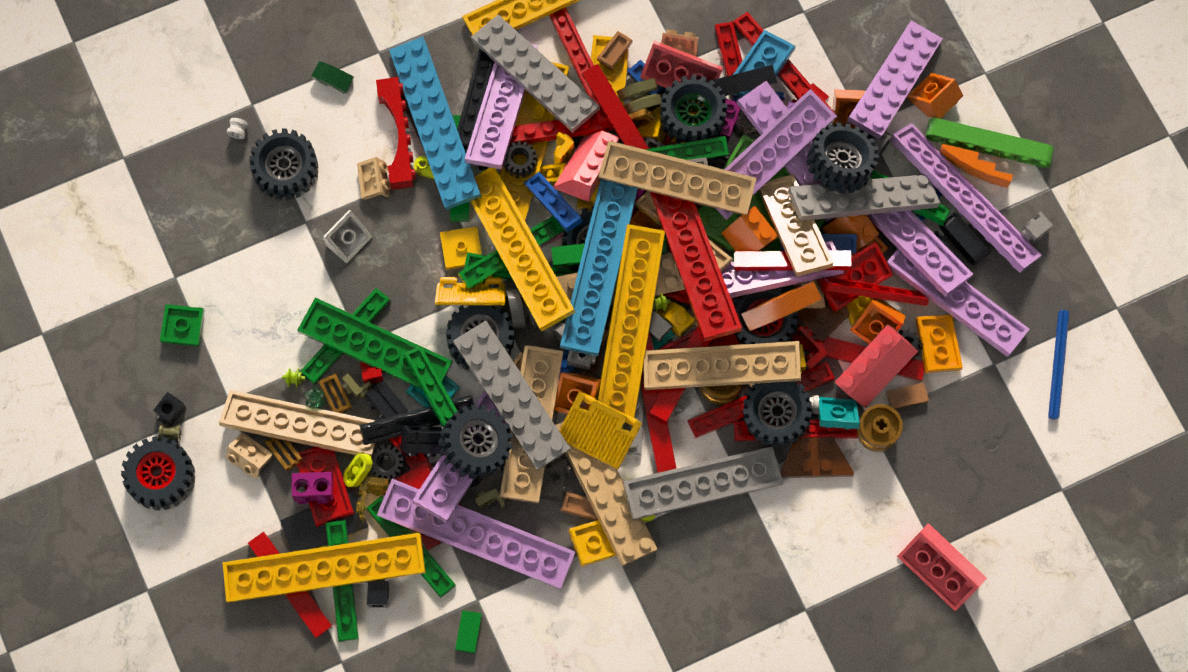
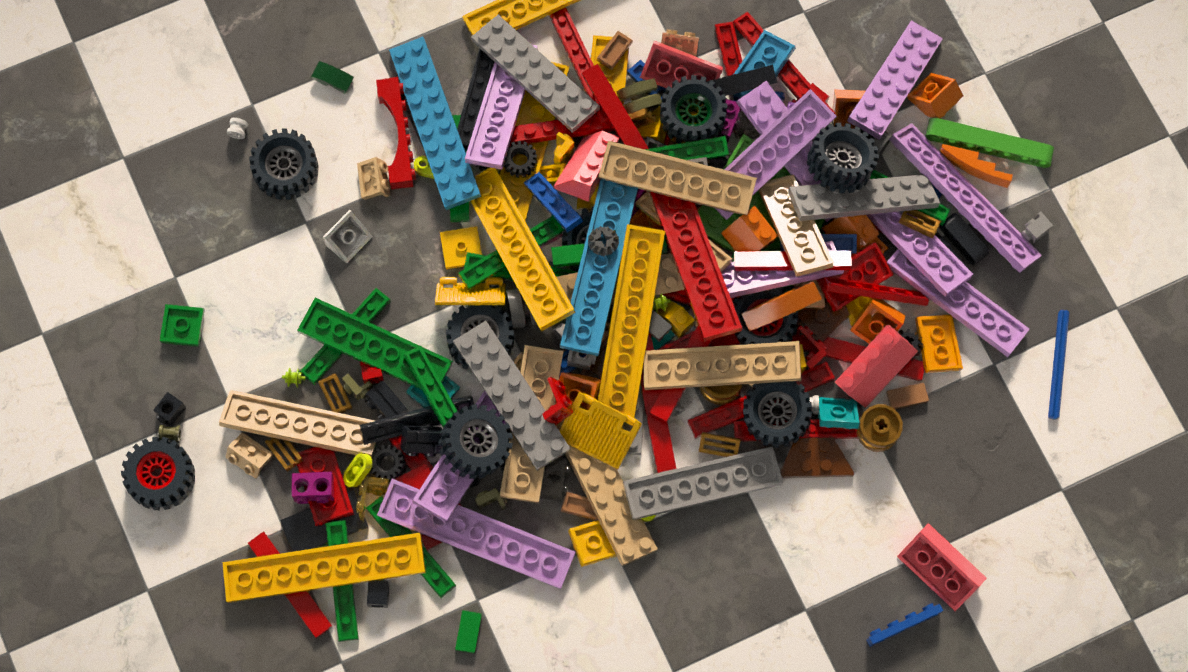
(314, 398): clear green wheel -> none
(562, 409): none -> red bracket
(597, 246): none -> dark grey gear
(722, 438): none -> pearl gold tile
(911, 620): none -> blue plate
(919, 224): none -> pearl gold tile

